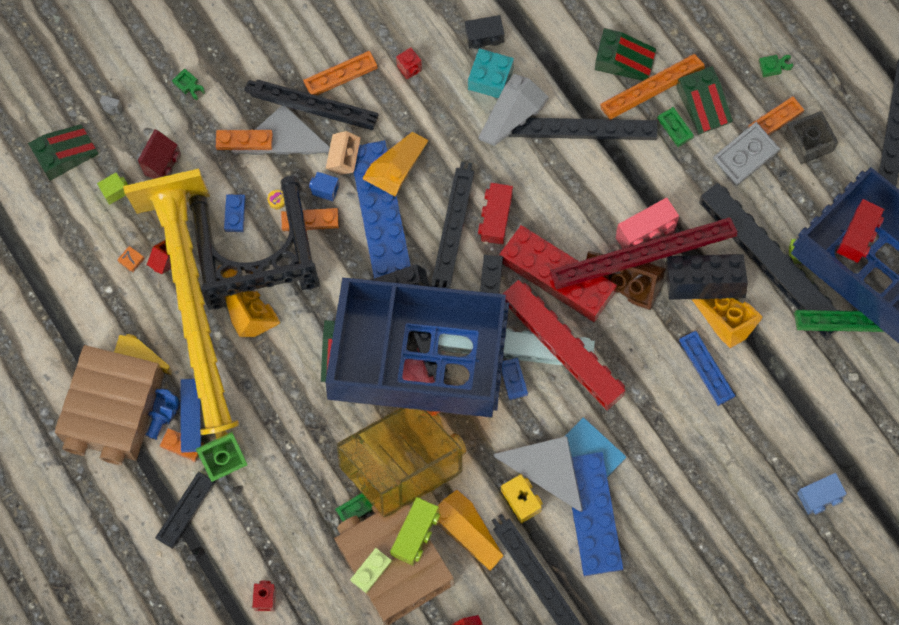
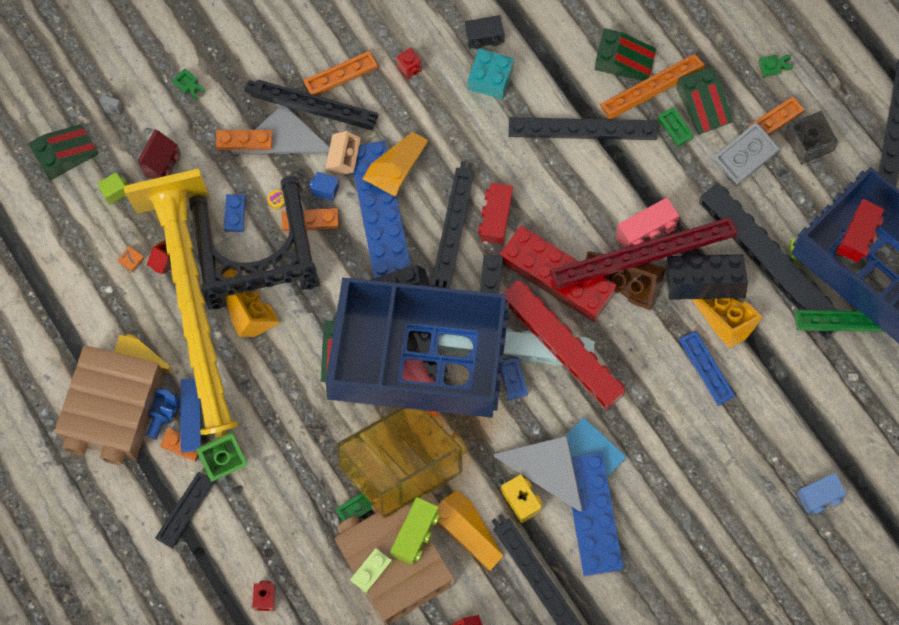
(515, 104): light grey wedge -> none

